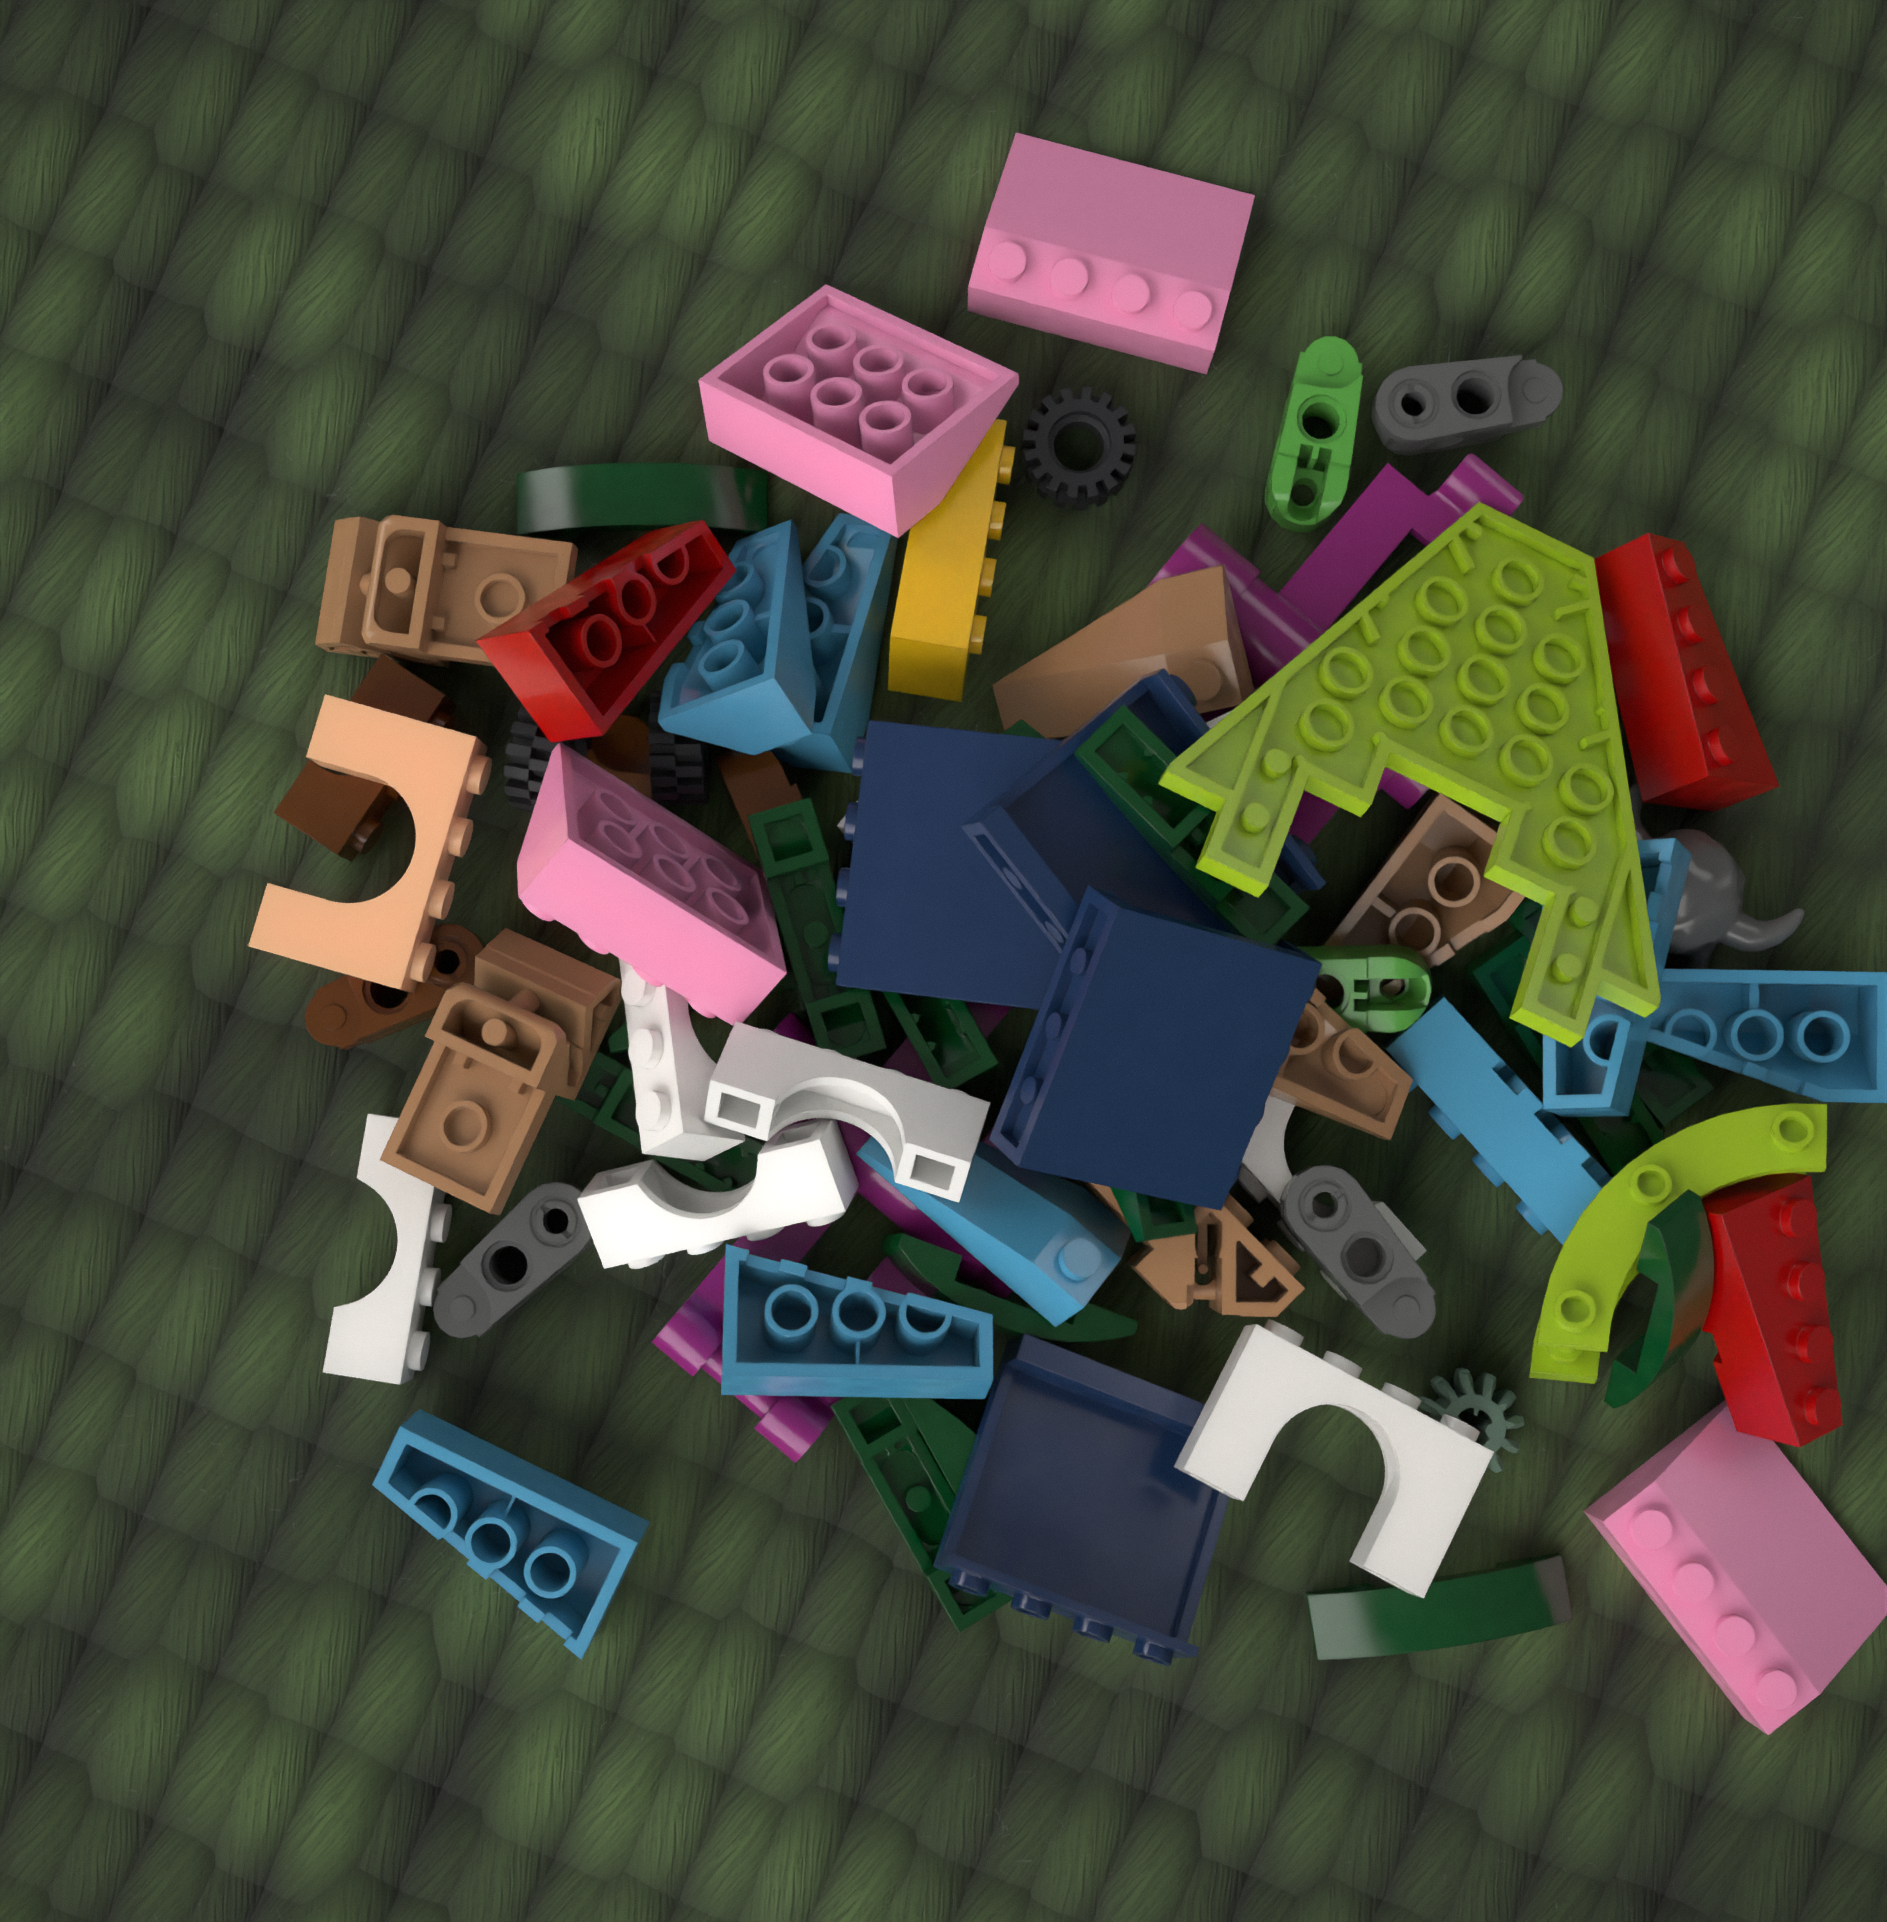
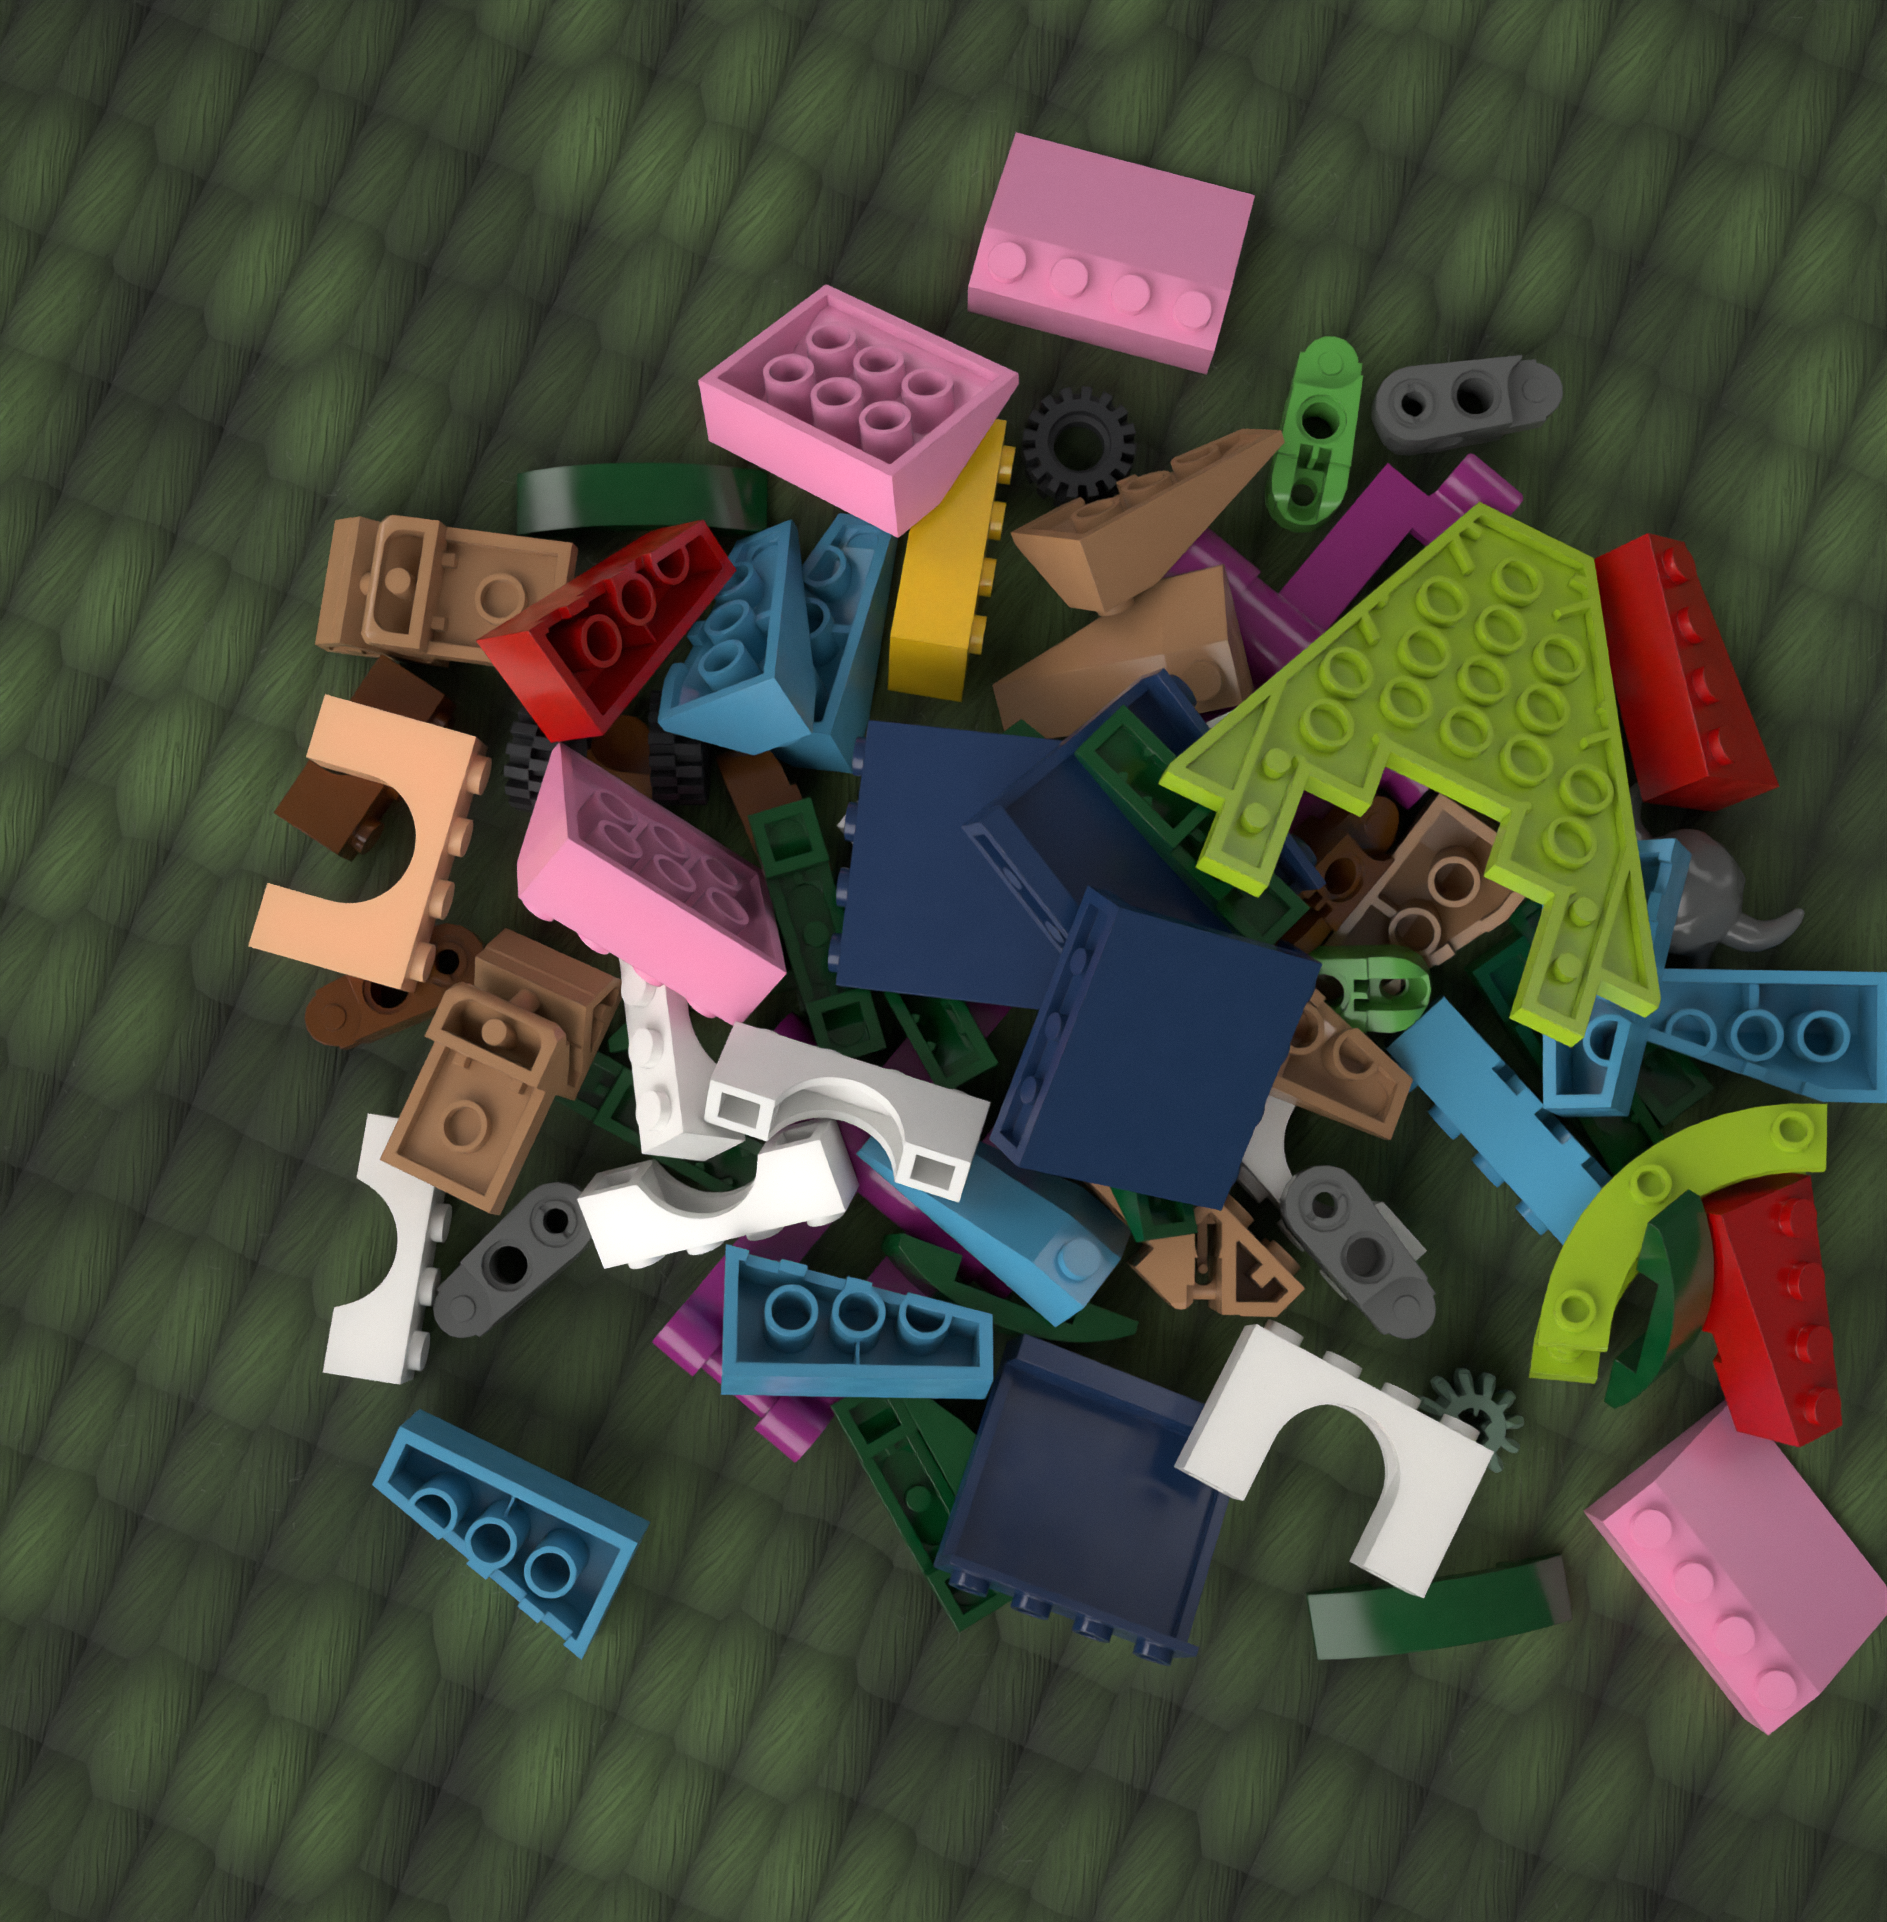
(1126, 543): none -> medium nougat wedge
(1350, 861): none -> reddish brown piece

